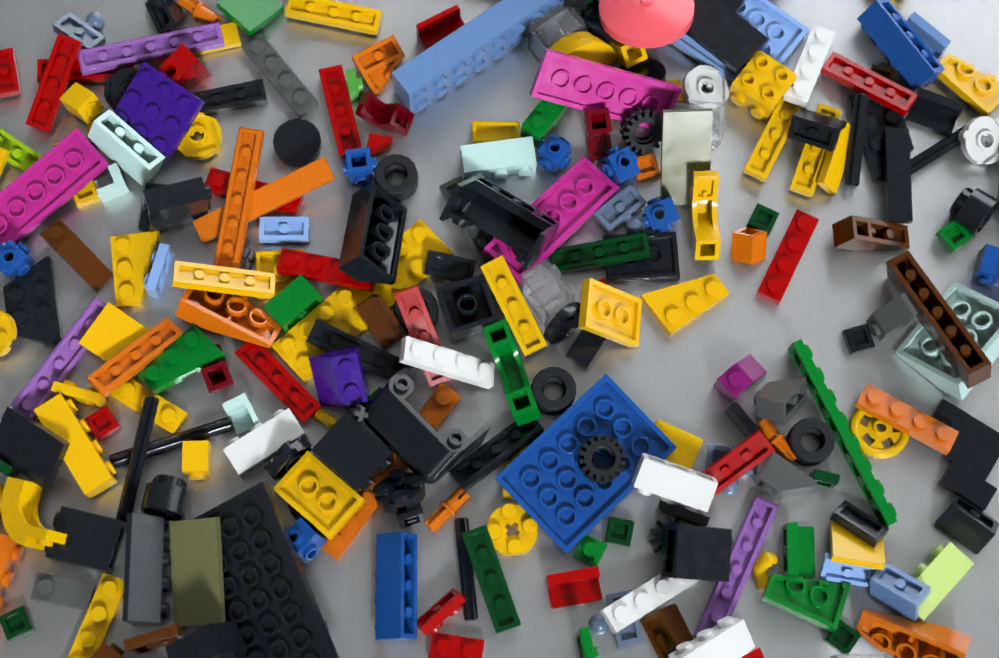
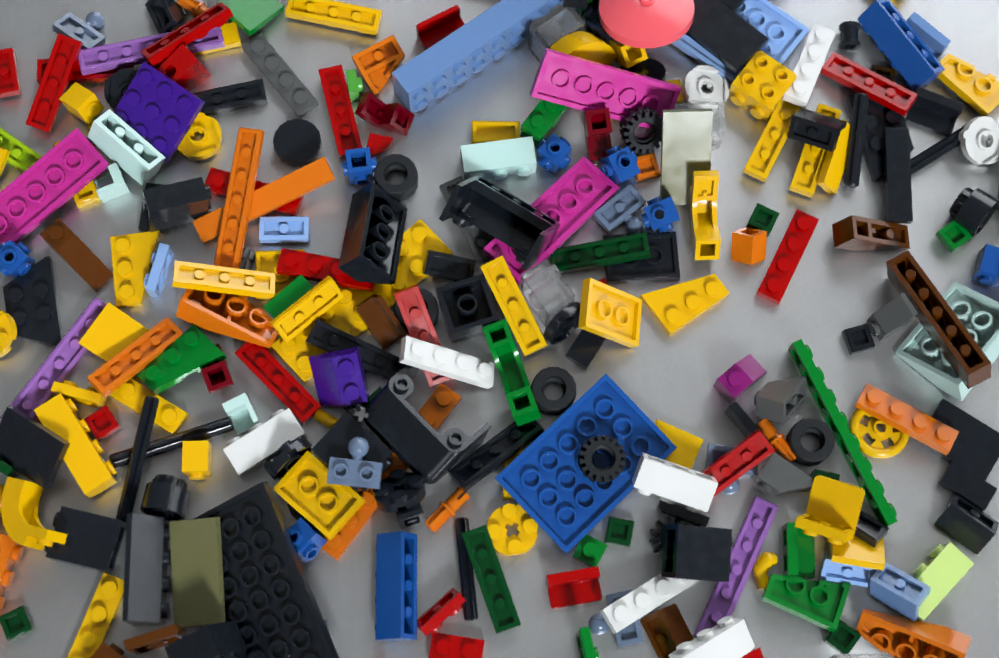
(62, 591): dark grey slope -> none
(190, 31): none -> red plate
(307, 309): none -> yellow tile
(355, 471): none -> sand blue plate
(832, 510): none -> yellow bracket
(849, 36): none -> black bush

